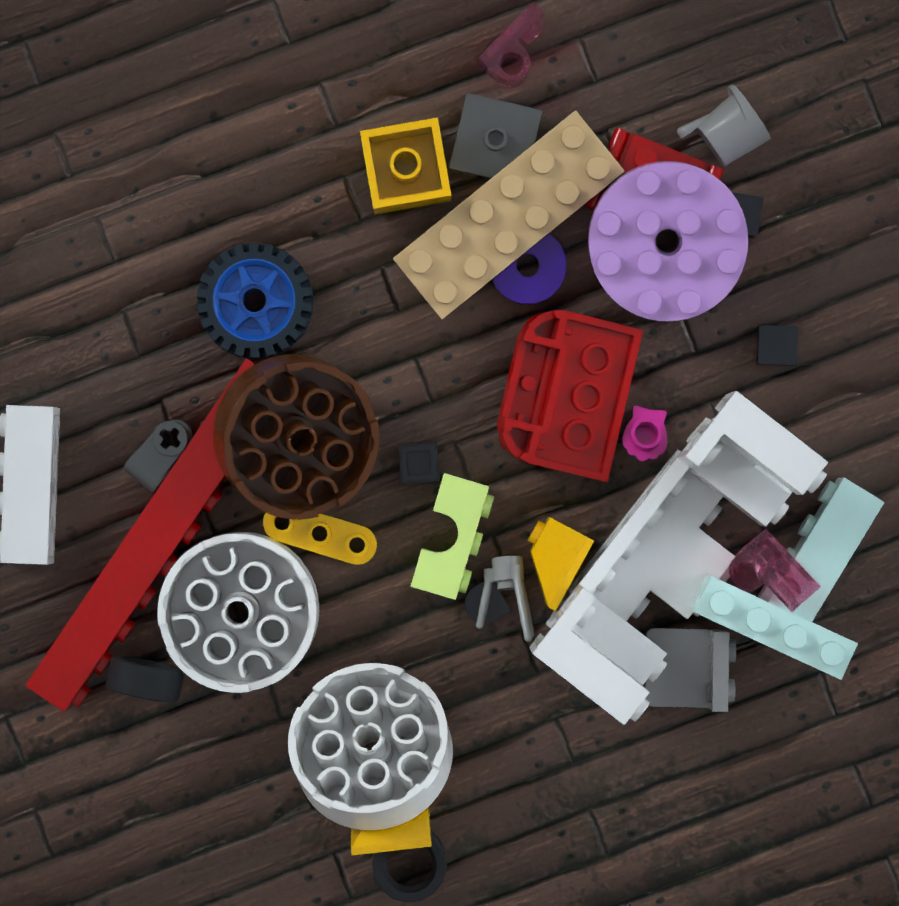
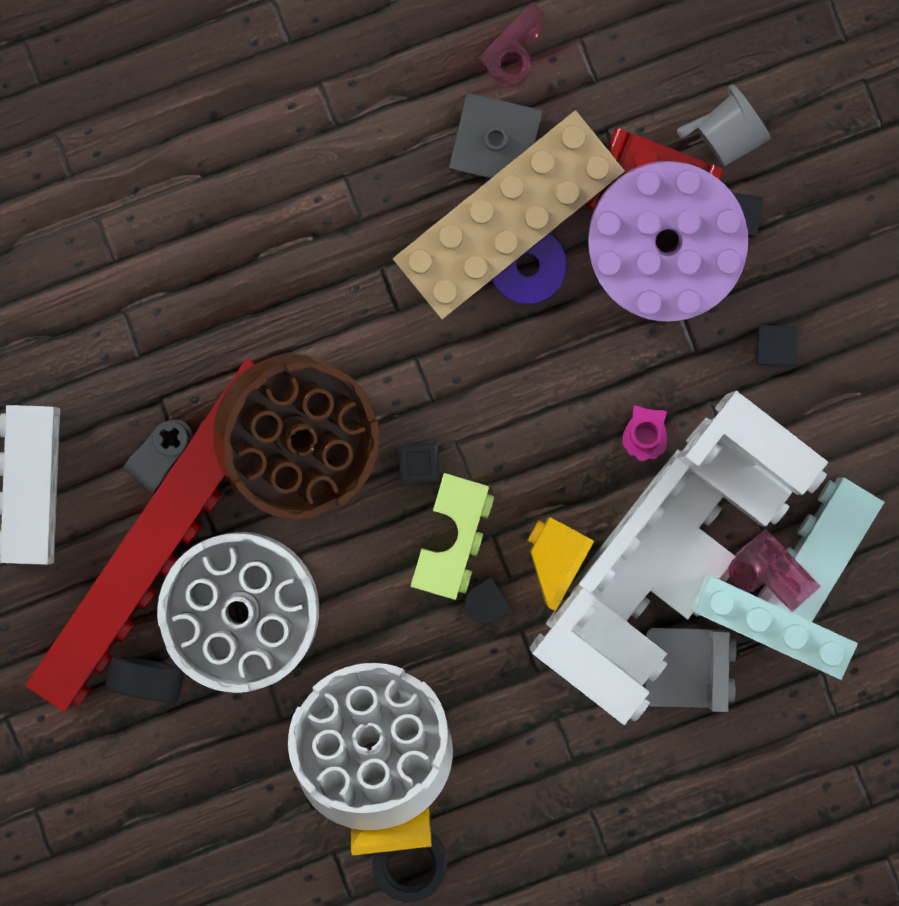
(229, 283): wheel -> none
(337, 540): yellow plate -> none
(406, 166): yellow brick -> none
(509, 575): light grey plant -> none
(568, 392): red plate -> none

